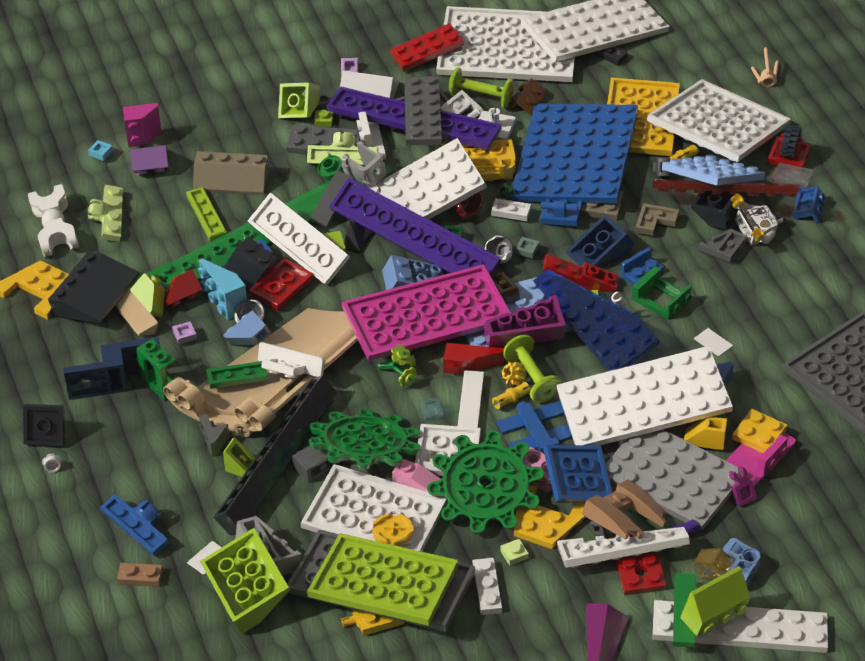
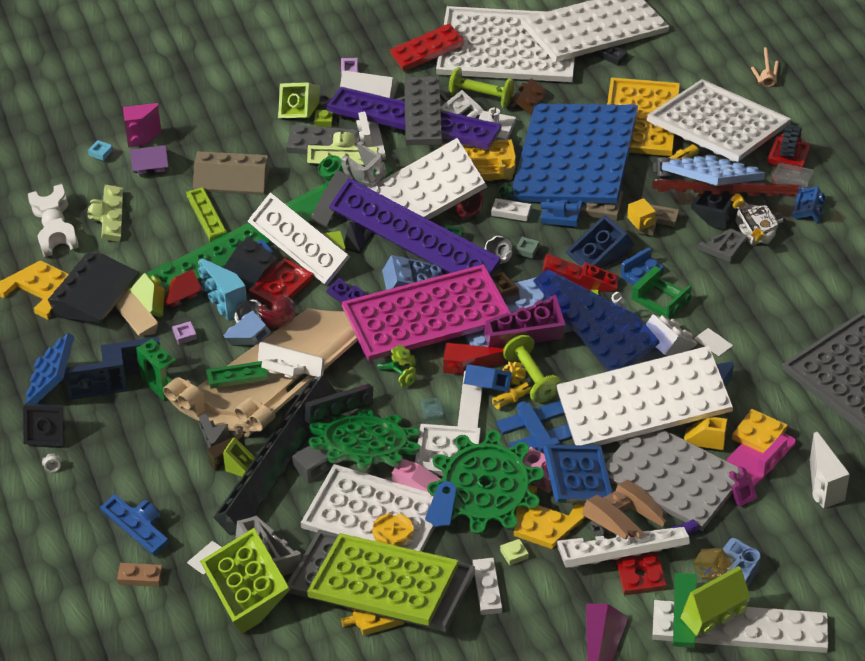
(49, 369): none -> blue plate
(215, 453): none -> dark brown slope
(281, 312): none -> dark red hair
(338, 403): none -> black plate
(342, 291): none -> dark purple slope
(442, 506): none -> blue piece
(487, 378): none -> blue slope
(641, 214): none -> yellow brick
(671, 337): none -> white slope
(827, 474): none -> white slope

